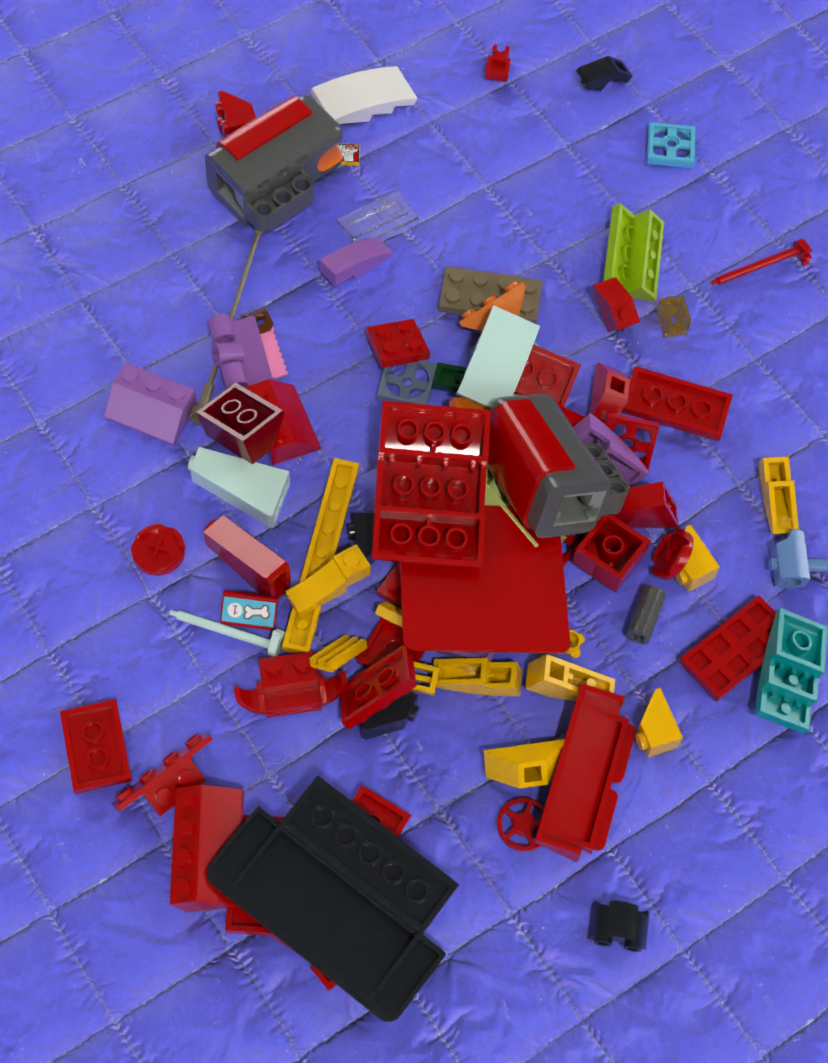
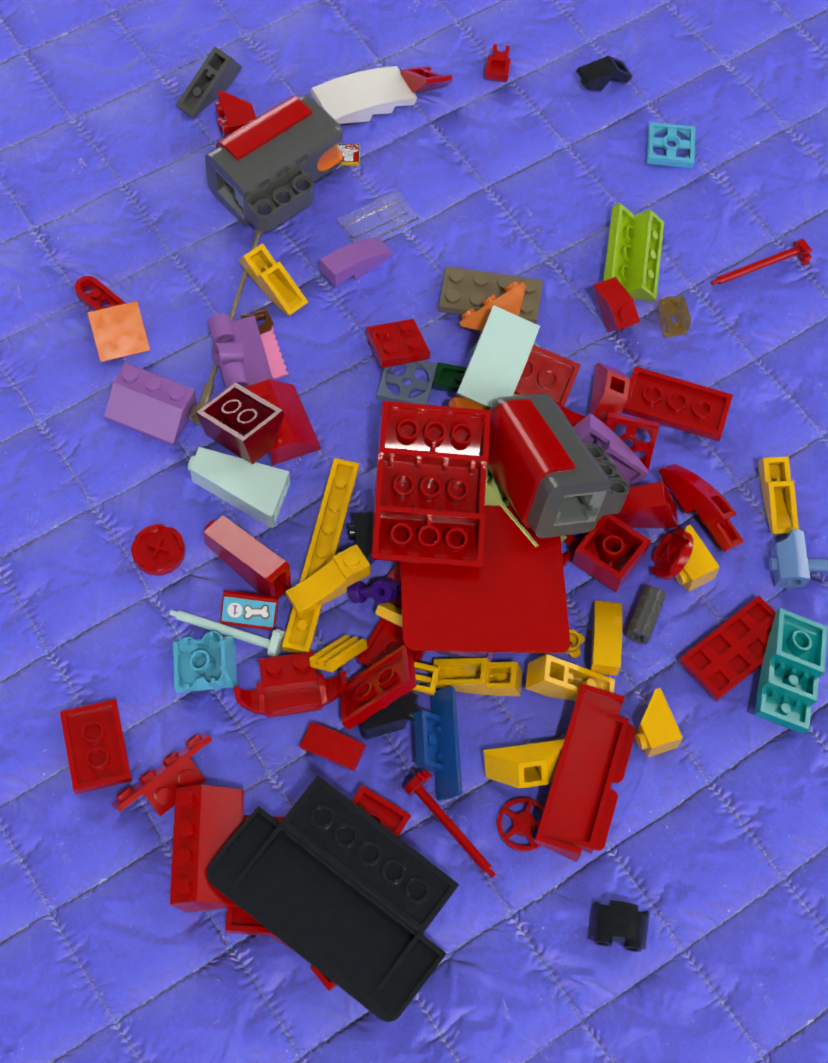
(99, 294): none -> red plate
(118, 331): none -> orange tile
(204, 663): none -> medium azure slope
(213, 76): none -> dark grey slope
(273, 280): none -> yellow slope
(332, 746): none -> red slope
(381, 591): none -> dark purple leg
(416, 786): none -> red piece
(423, 79): none -> red slope
(439, 743): none -> blue bracket
(606, 638): none -> yellow slope
(698, 495): none -> red slope

